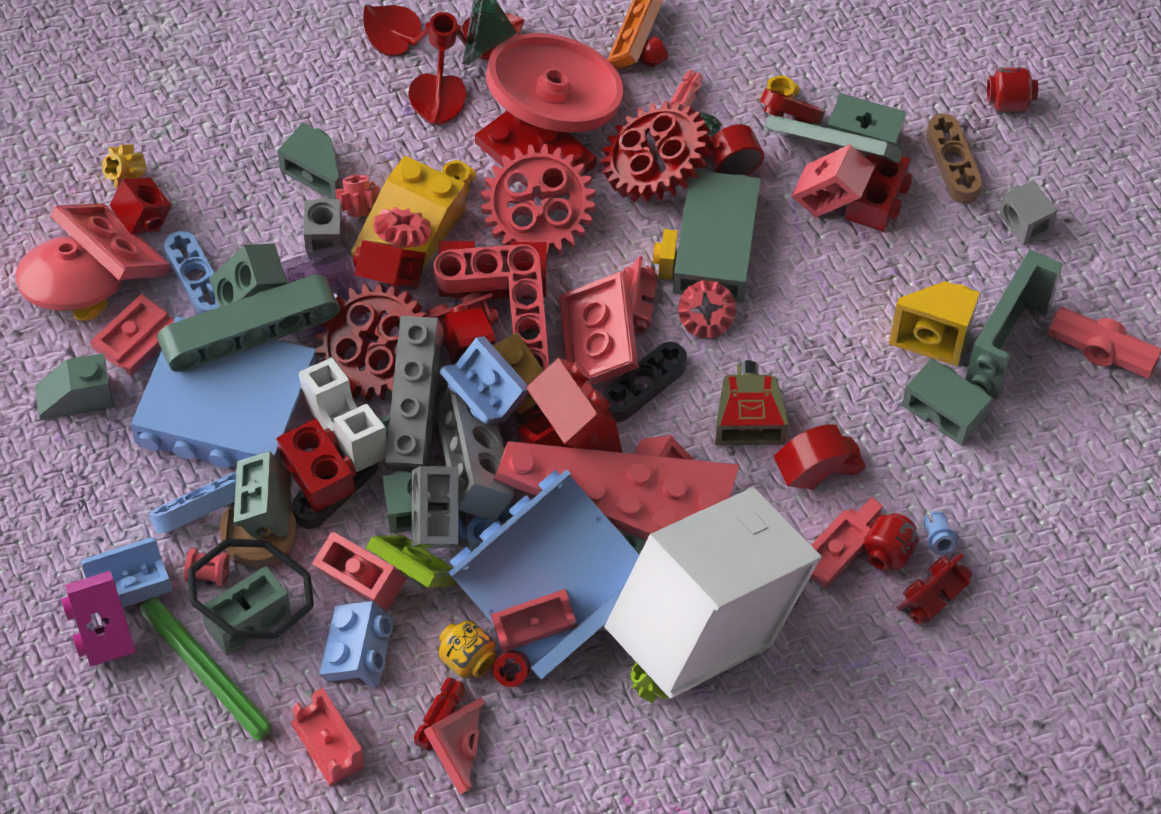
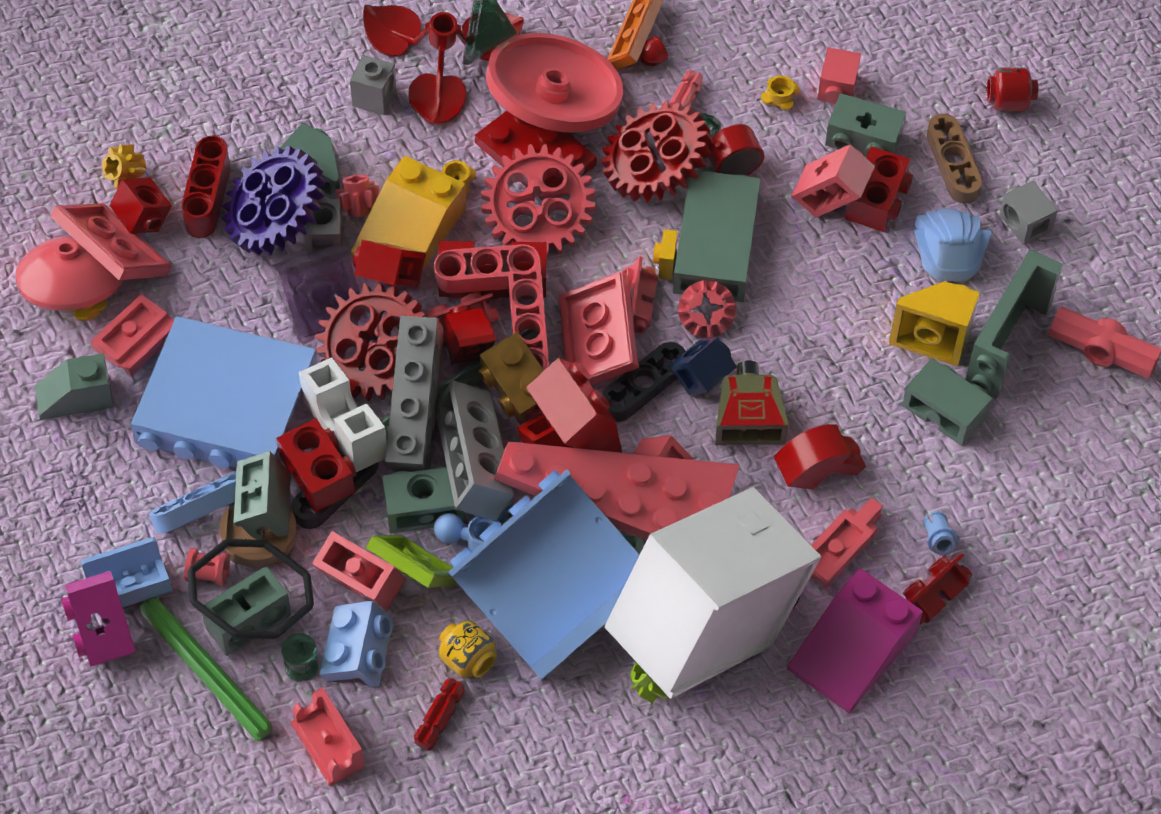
(196, 260): light blue beam -> none
(206, 186): none -> red beam
(248, 273): sand green brick -> none
(248, 323): sand green beam -> none
(274, 200): none -> dark purple gear
(304, 650): none -> clear green bush
(373, 84): none -> light grey brick
(410, 228): coral gear -> none
(434, 507): light grey brick -> none
(456, 743): coral tile -> none
(486, 382): light blue bracket -> none
(520, 676): red bush -> none
(534, 620): coral hinge -> none
(703, 366): none -> dark blue brick
(779, 103): red plate -> none
(833, 138): tile -> none
(838, 74): none -> coral brick
(855, 640): none -> dark pink slope
(891, 542): red head -> none
(951, 244): none -> light blue hair

